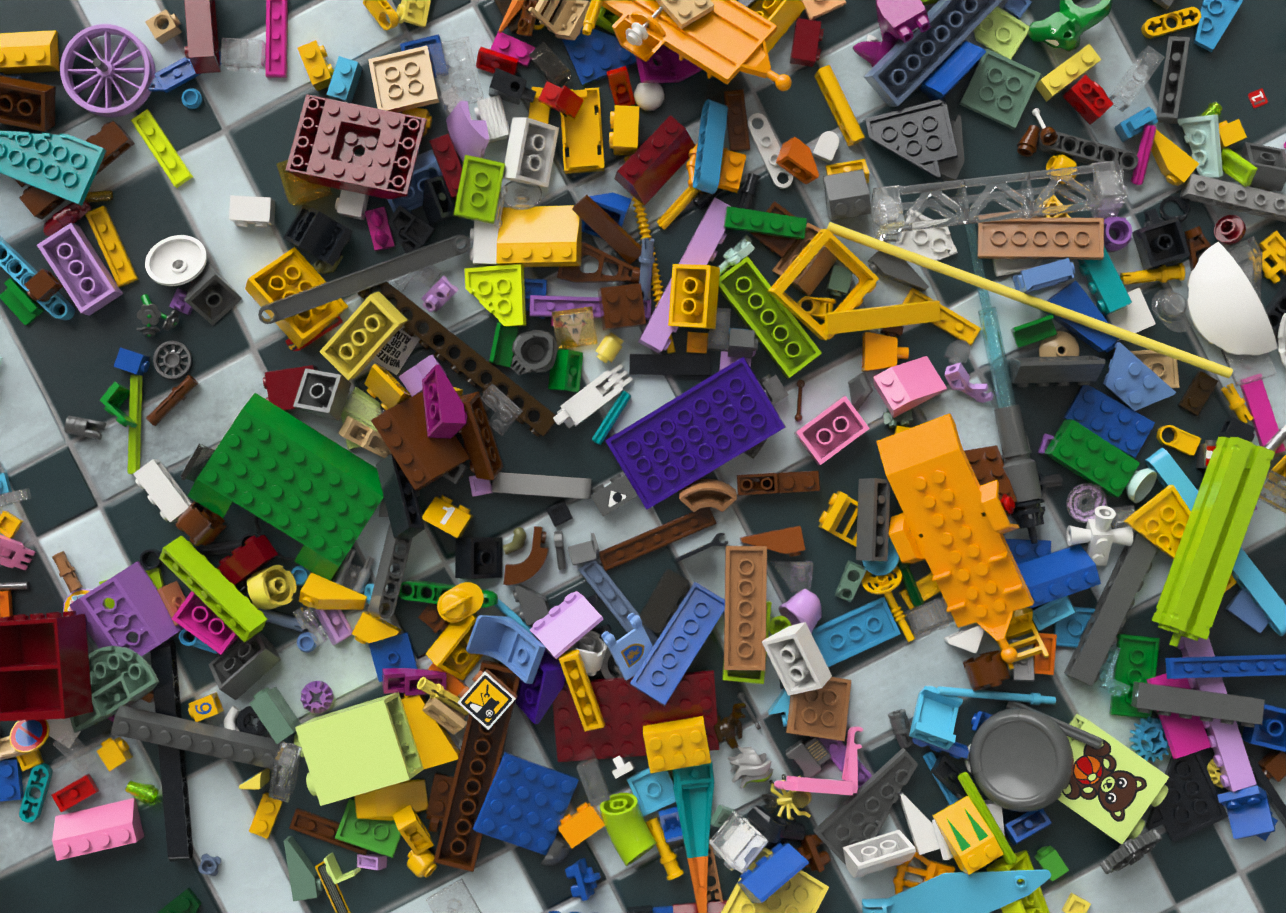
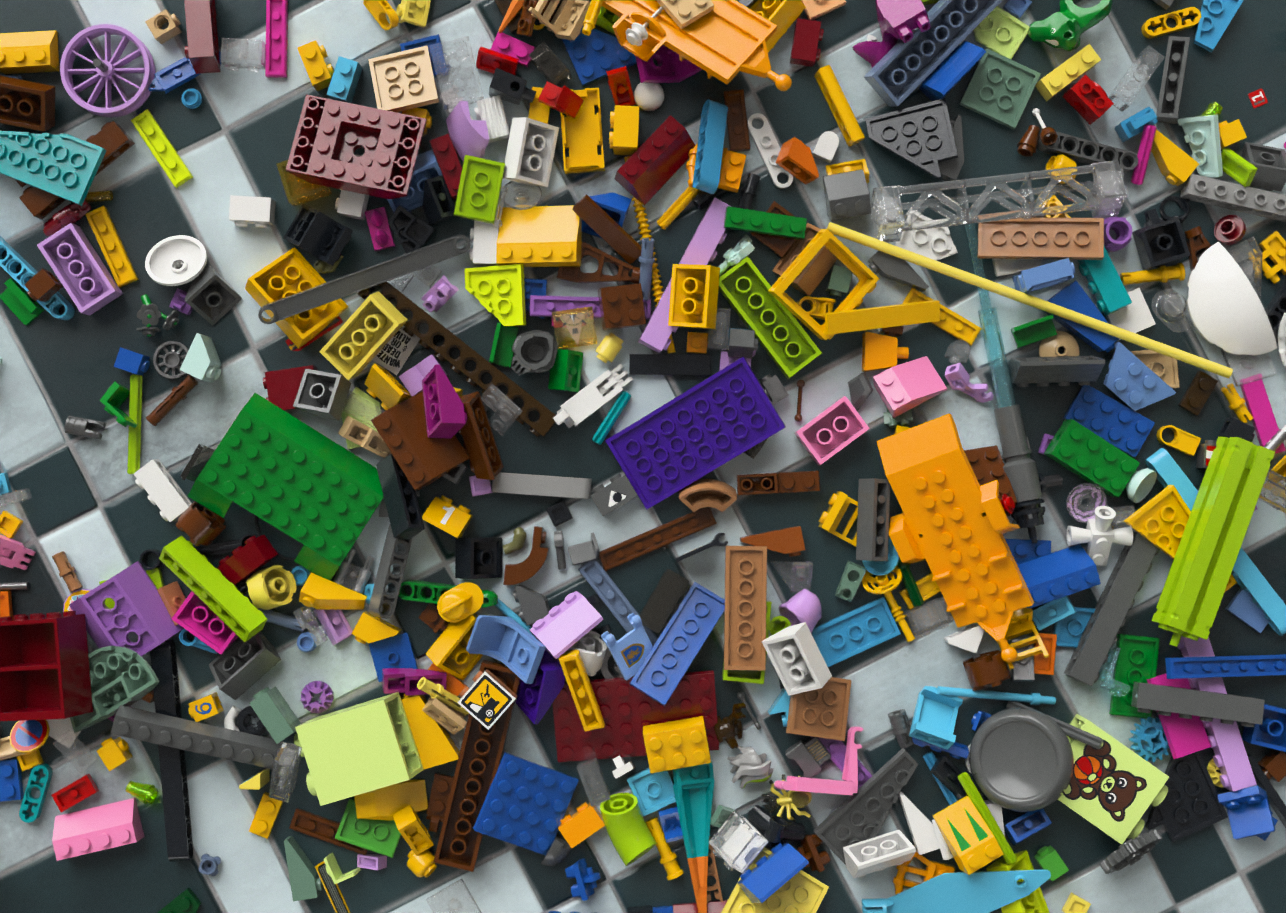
(202, 359): none -> light aqua slope

